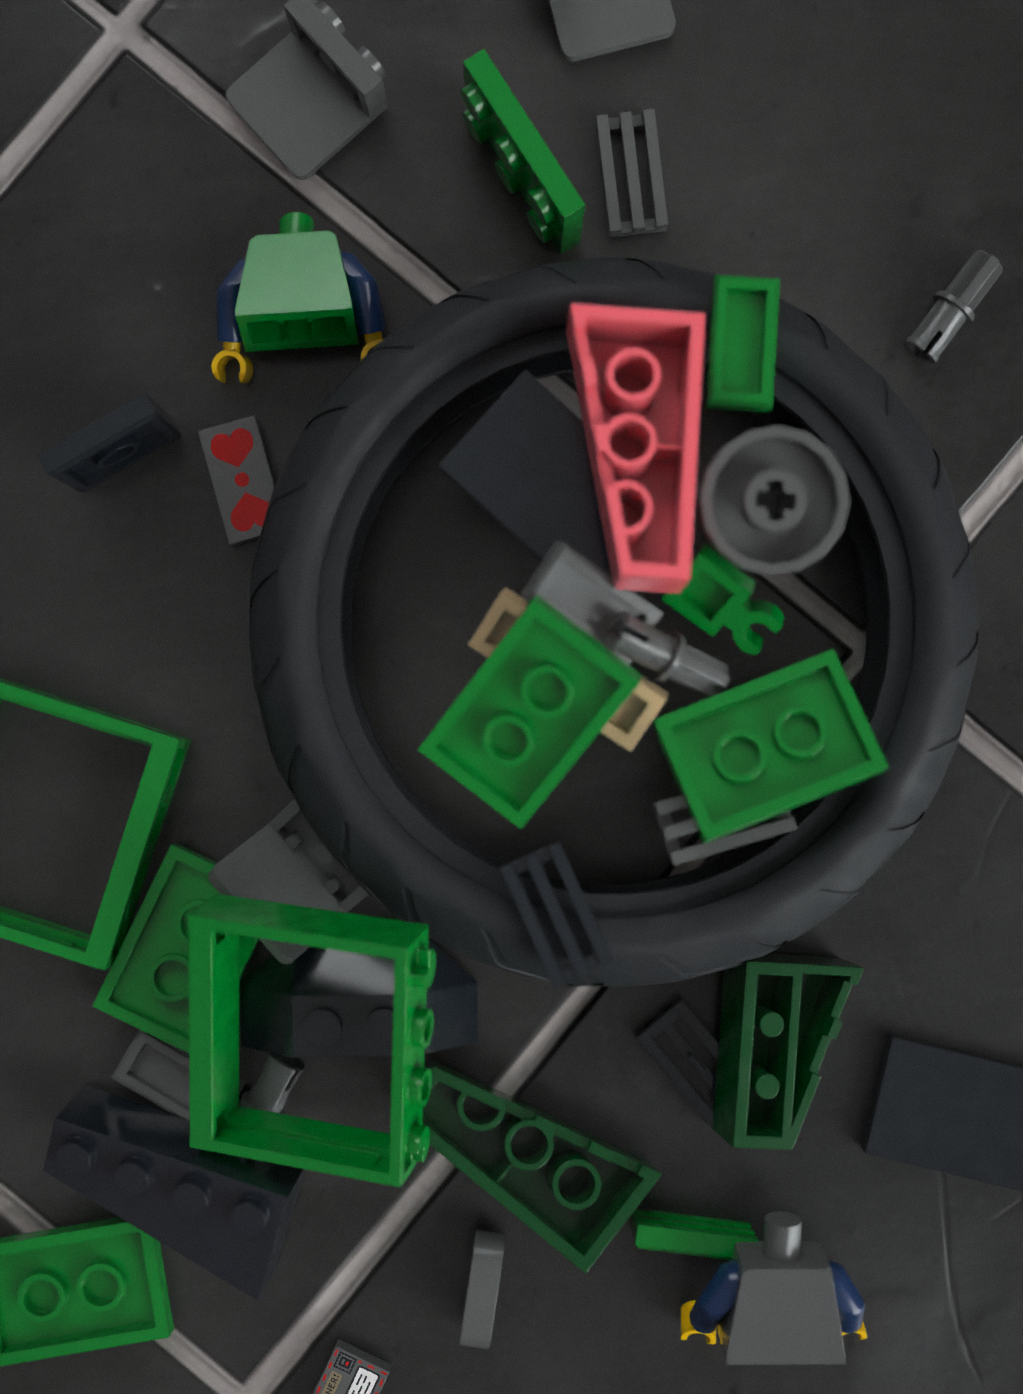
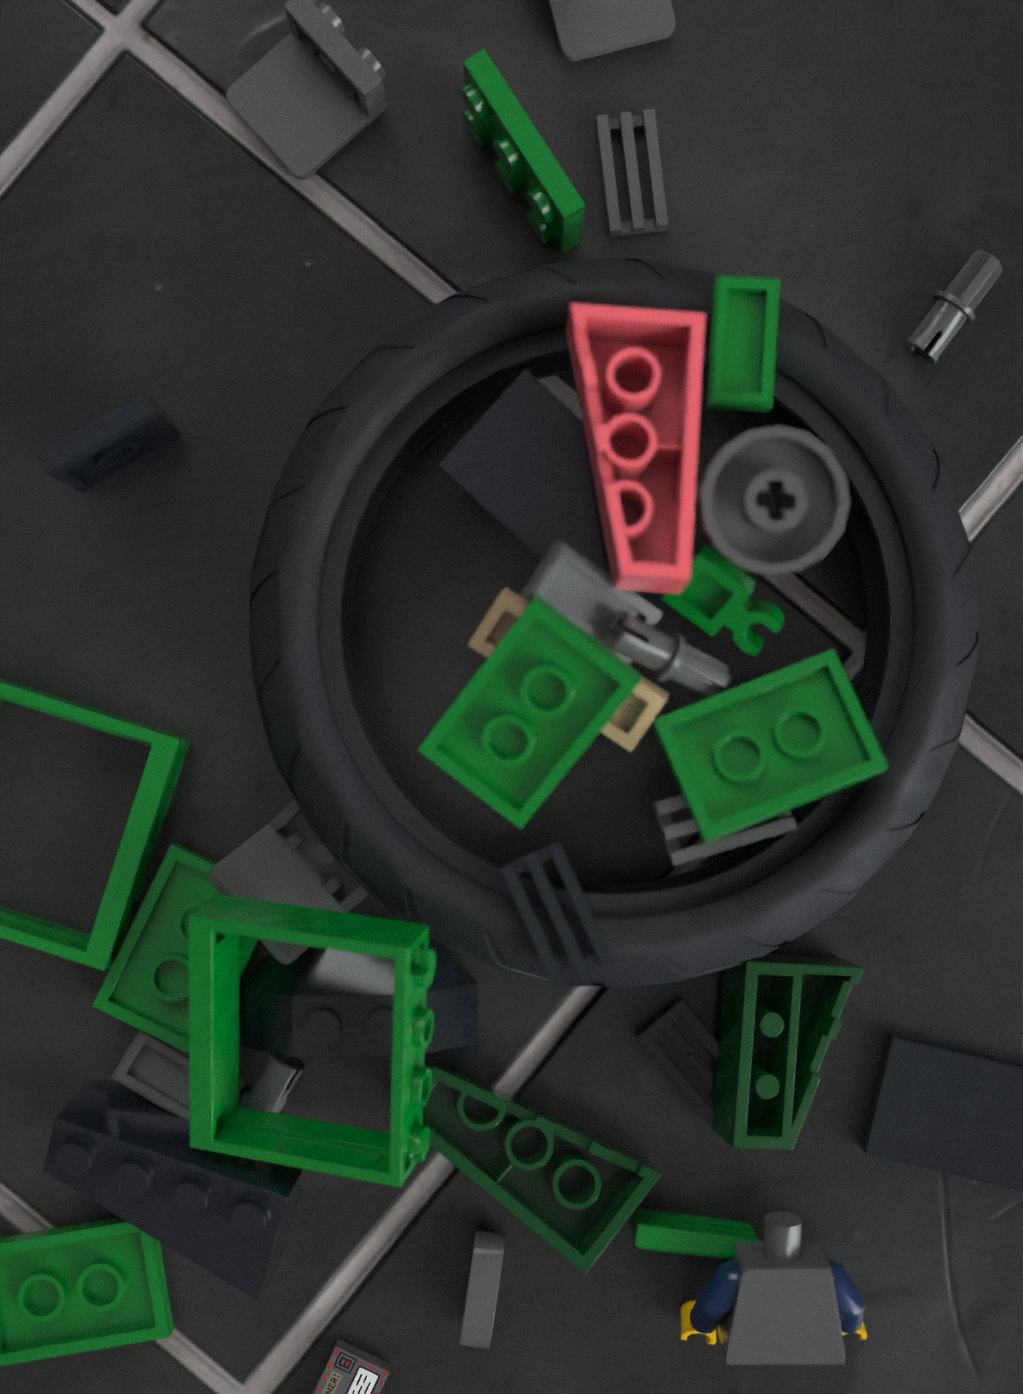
(239, 476): dark grey tile -> none
(295, 295): green torso -> none

